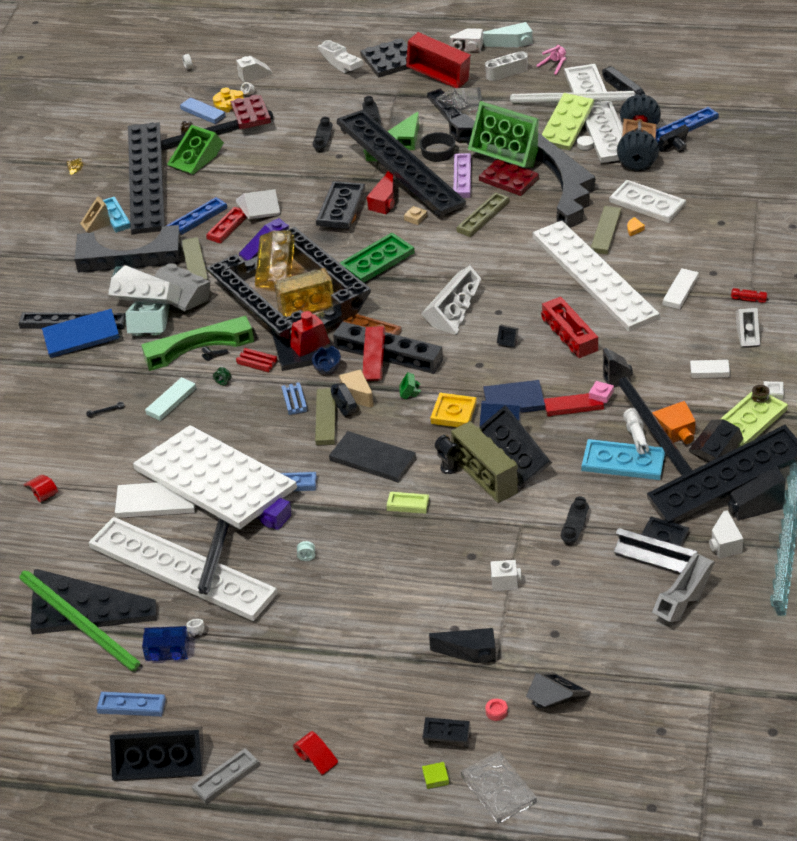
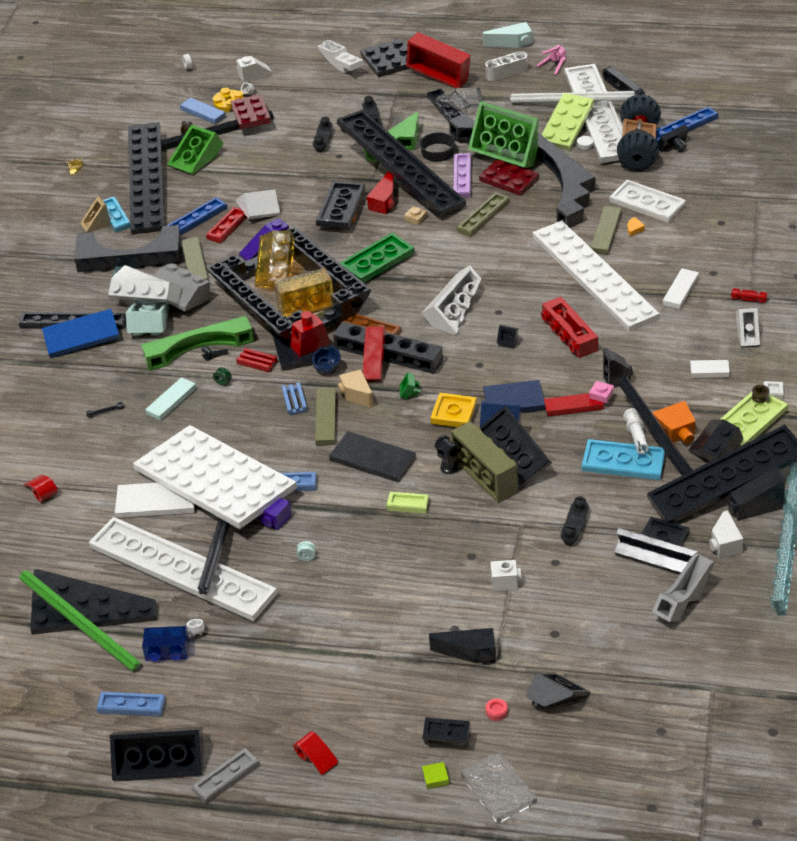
(343, 398): black beam -> none
(468, 40): white slope -> none

